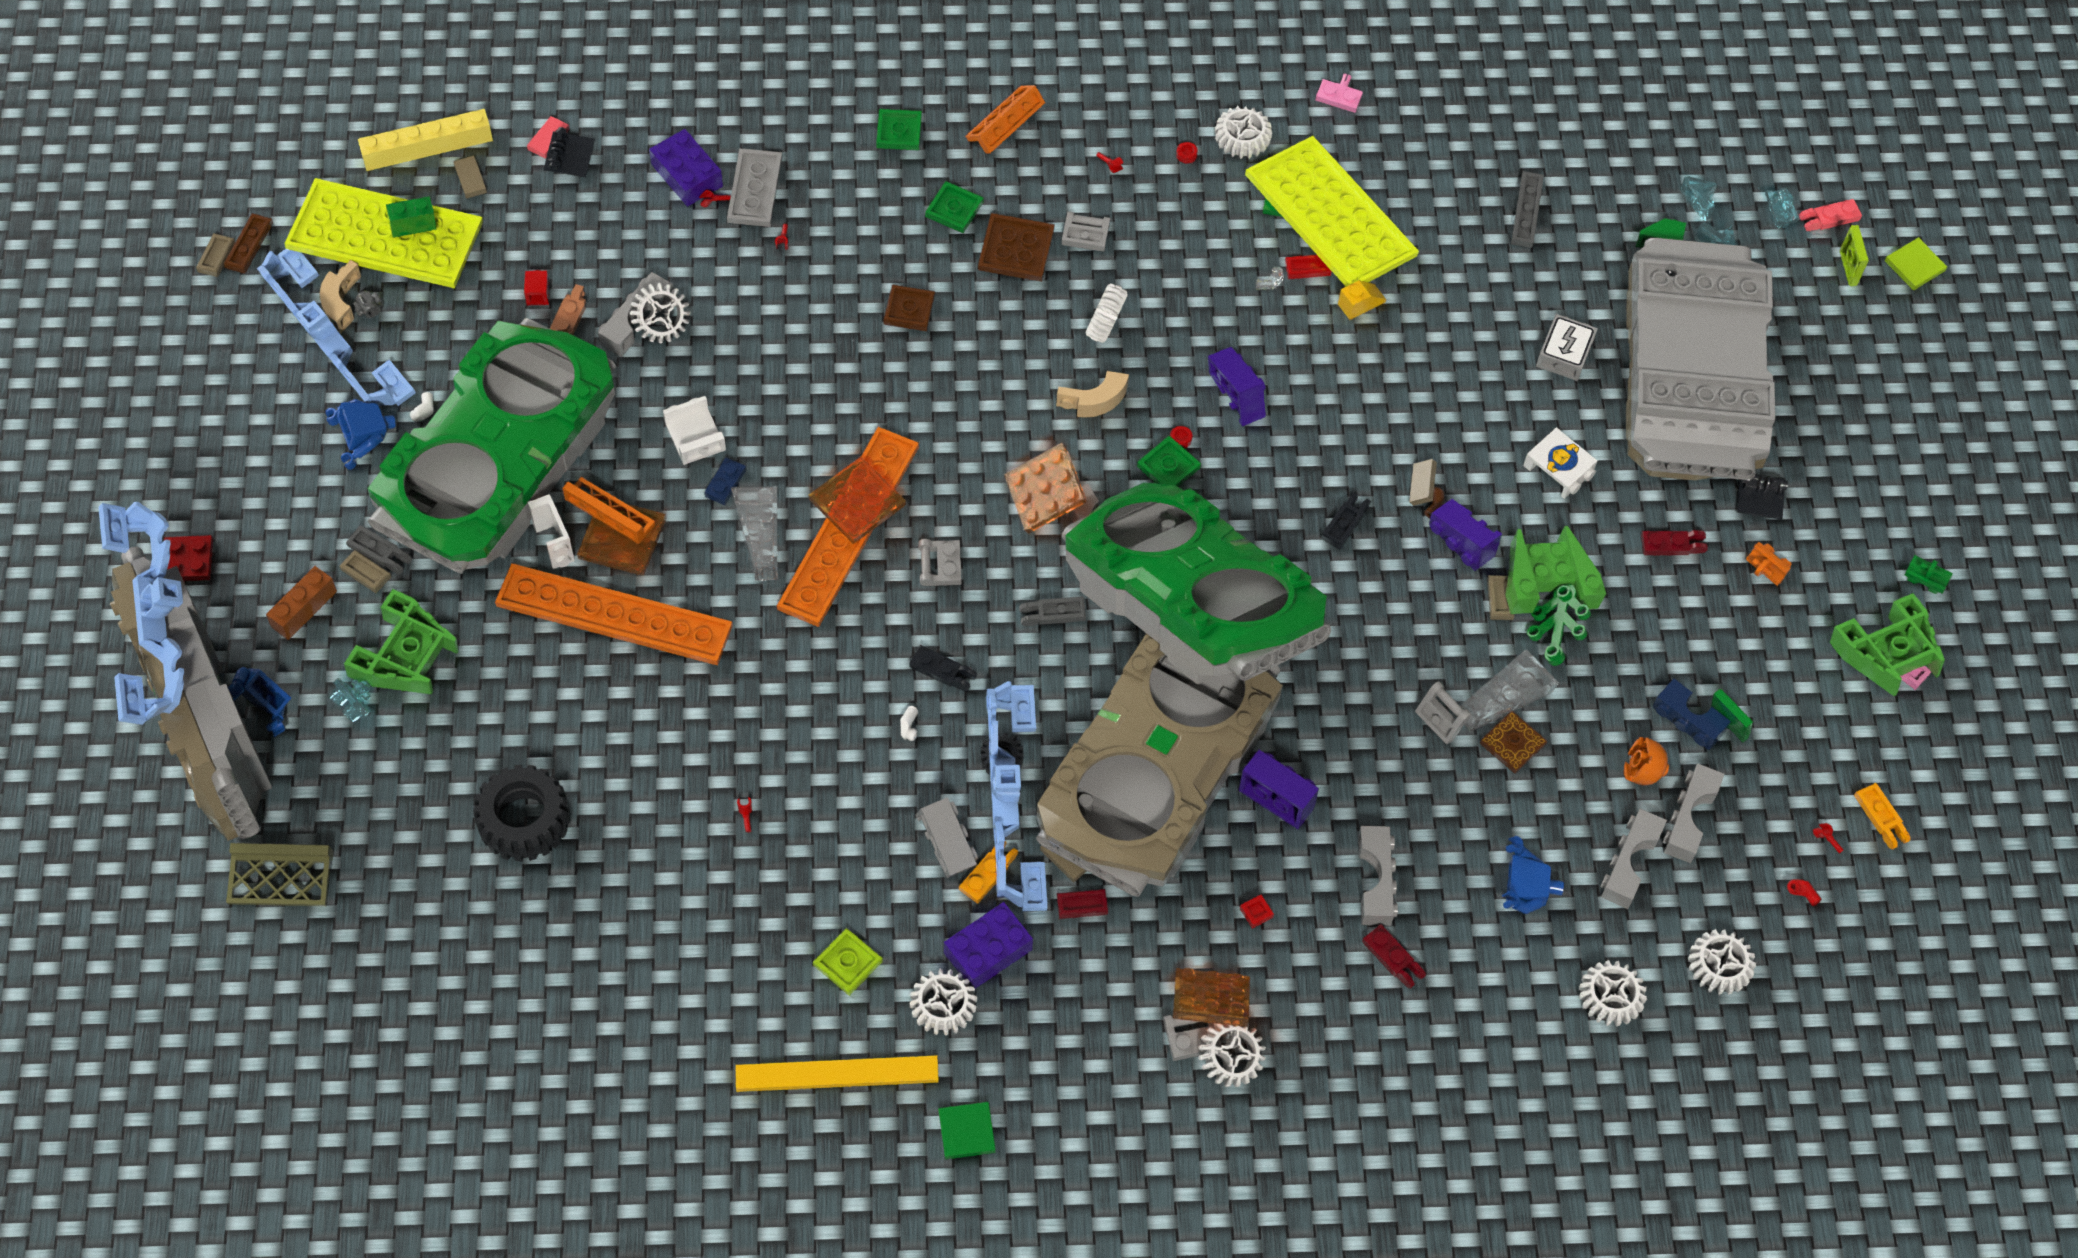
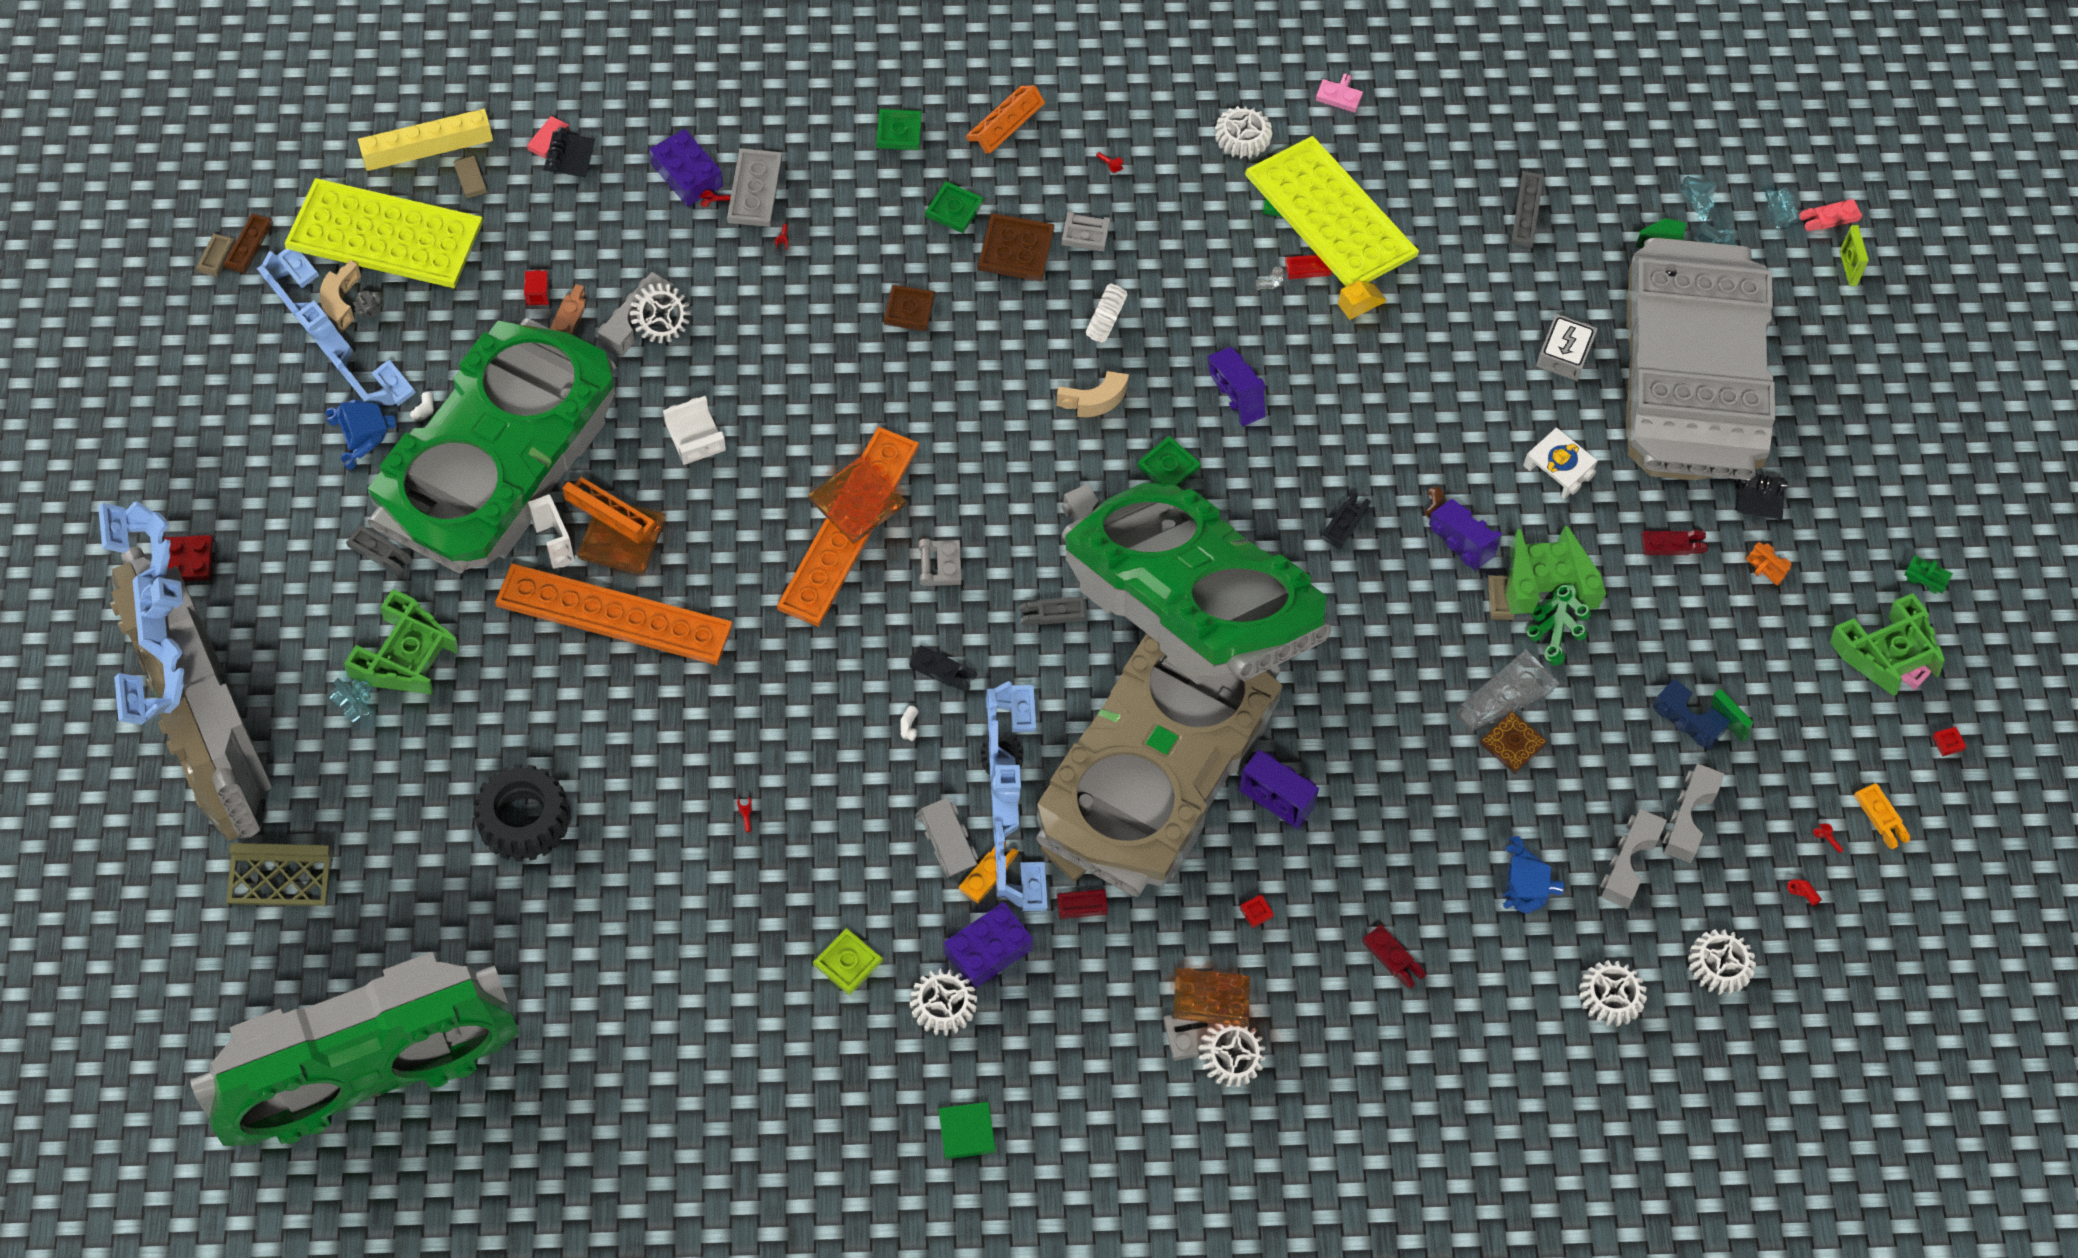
(262, 694): blue torso -> none
(301, 602): dark orange brick -> none
(306, 1064): none -> piece
(365, 571): dark tan tile -> none
(411, 217): green brick -> none
(726, 477): dark blue plate -> none
(758, 521): clear wedge -> none
(836, 1073): yellow tile -> none
(1045, 488): clear orange plate -> none
(1182, 436): red tile -> none
(1186, 152): red tile -> none
(1375, 847): light grey arch -> none
(1423, 482): tile -> none
(1438, 718): light grey plate -> none
(1647, 762): orange cylinder -> none
(1916, 263): lime tile -> none
(1949, 741): none -> red plate

